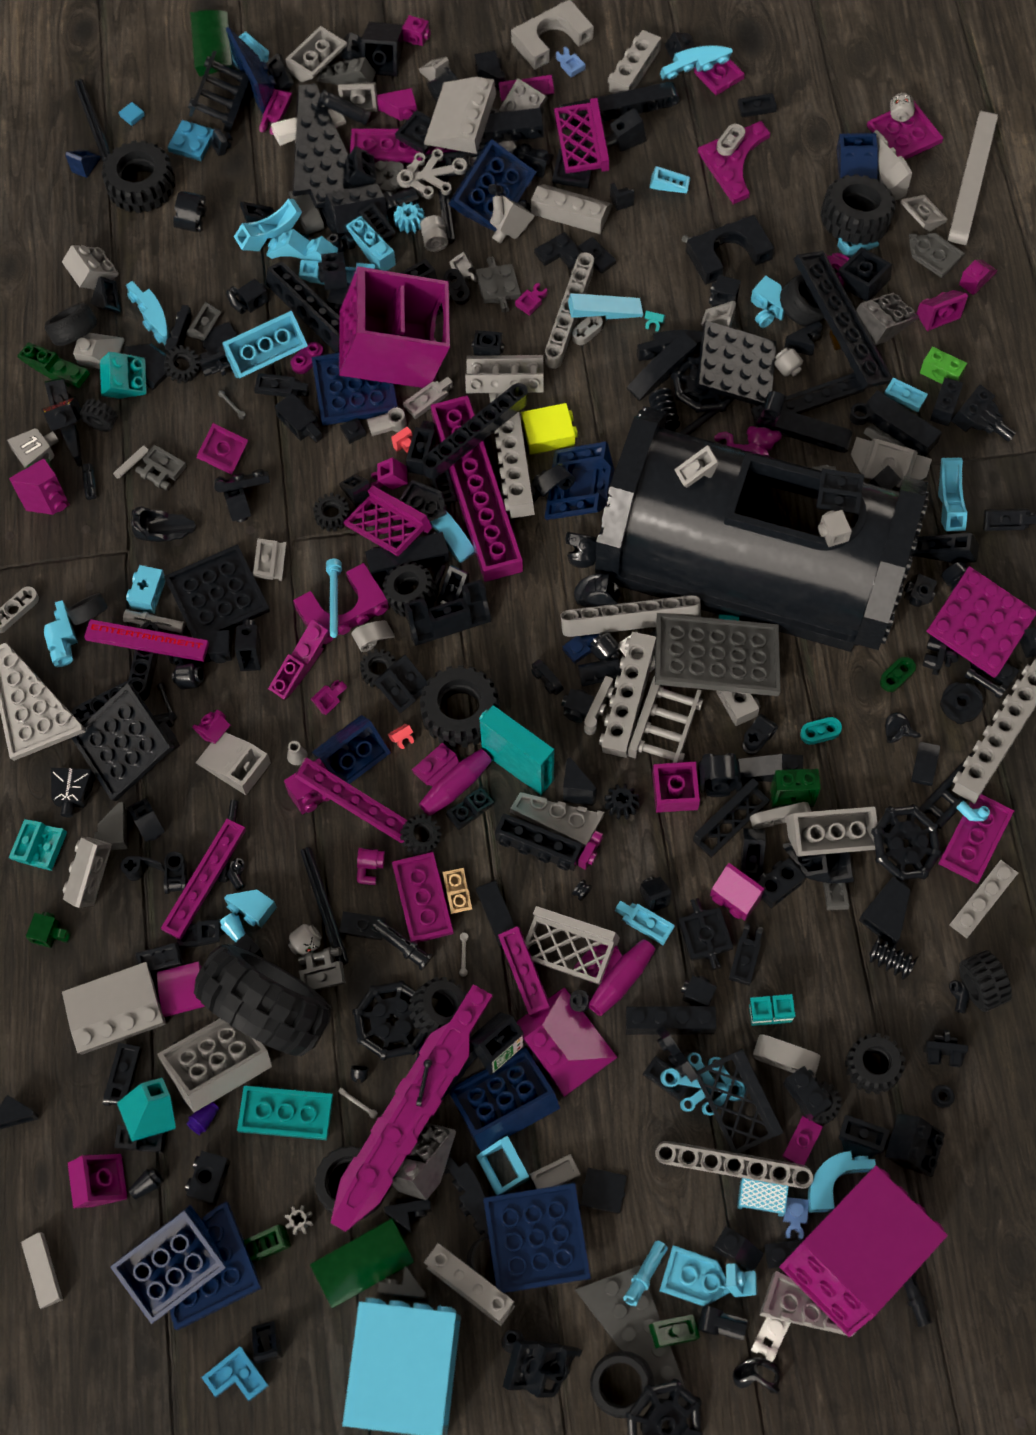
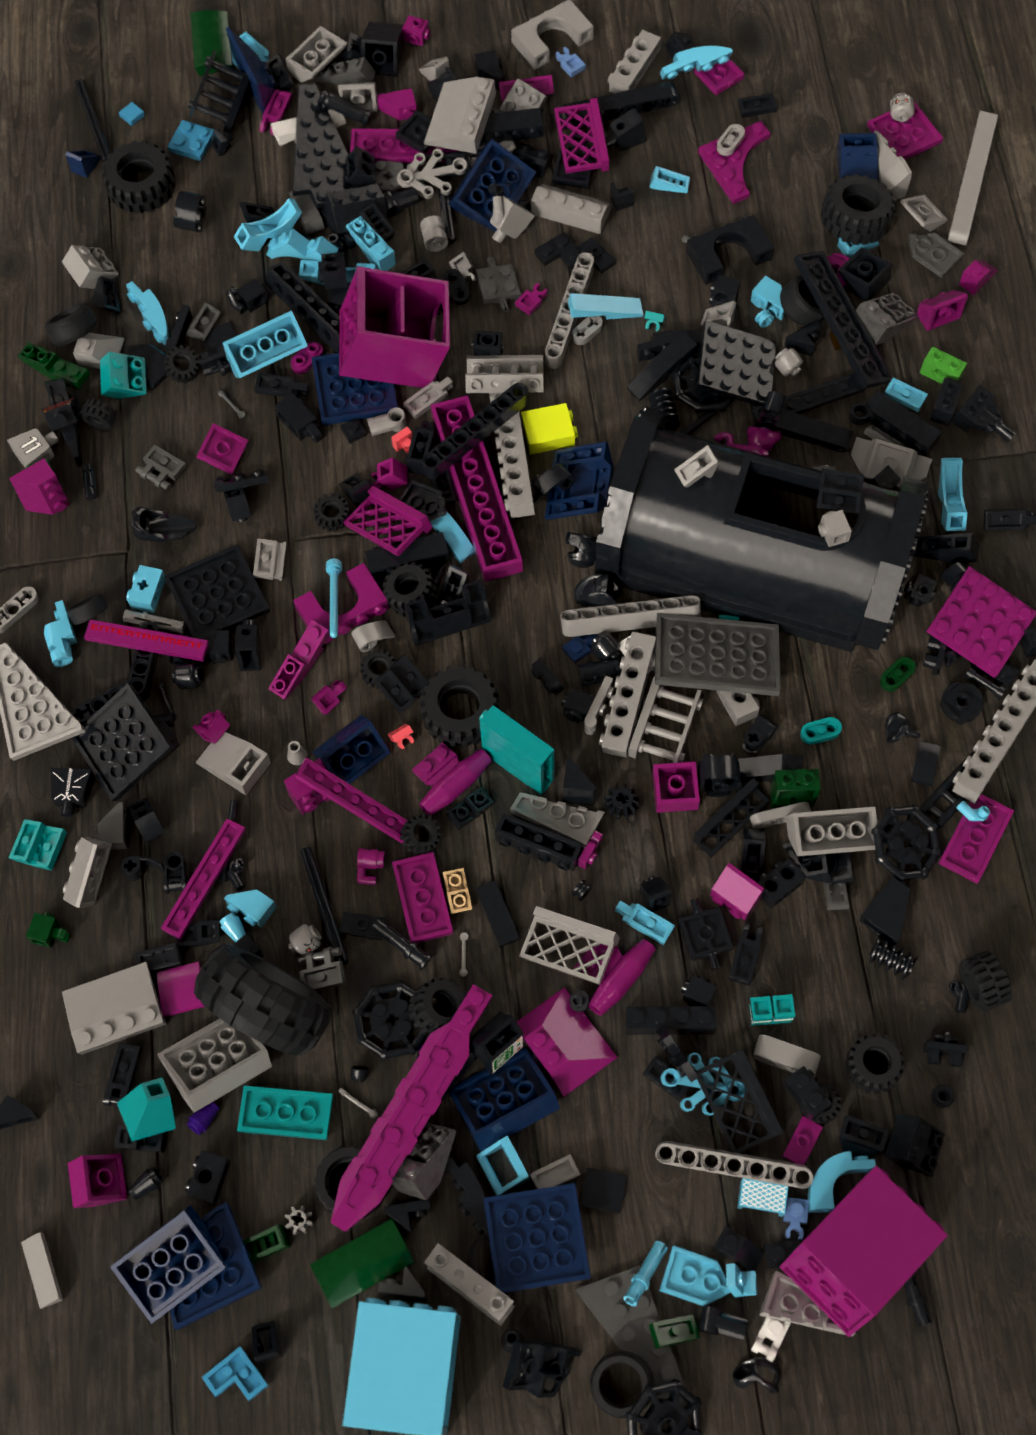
(130, 462): light grey tile -> none
(408, 217): medium azure gear -> none
(427, 1064): black hinge -> none
(524, 971): magenta plate -> none
(983, 899): light grey plate -> none

